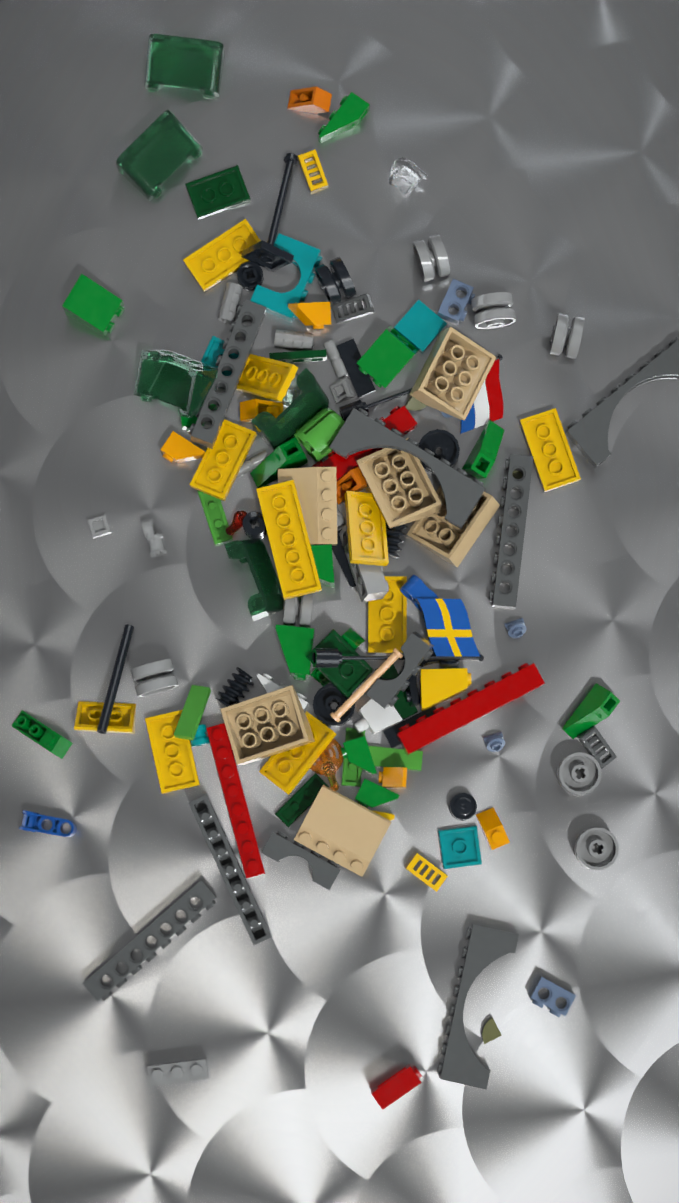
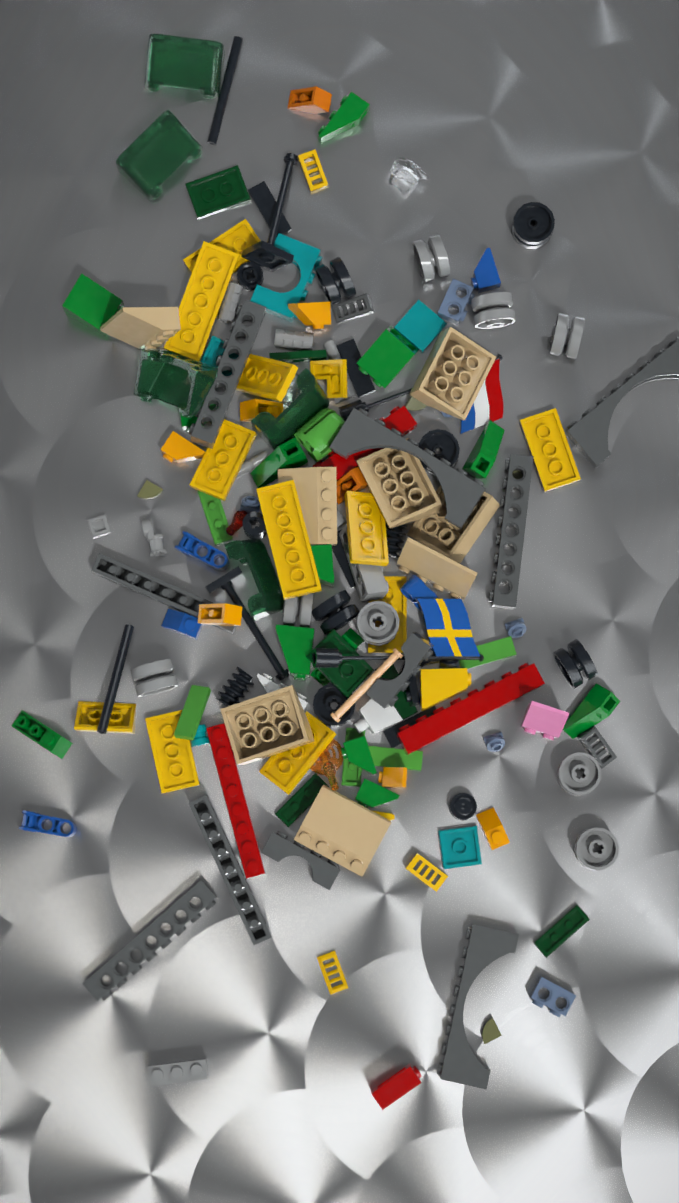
(143, 326): none -> tan slope
(149, 491): none -> olive tile
(151, 587): none -> dark grey brick
(182, 623): none -> blue slope
(191, 545): none -> blue piece
(202, 300): none -> yellow plate
(220, 614): none -> light orange slope
(225, 89): none -> black piece
(226, 583): none -> black tile
(250, 504): none -> sand blue plate
(266, 205): none -> black tile
(332, 990): none -> yellow slope
(334, 610): none -> black wheel
(335, 373): none -> yellow plate
(380, 612): none -> light grey wheel
(436, 569): none -> tan slope
(486, 274): none -> blue slope
(492, 652): none -> bright green tile
(535, 214): none -> black wheel
(544, 720): none -> bright pink slope
(561, 931): none -> dark green tile
(575, 663): none -> black wheel

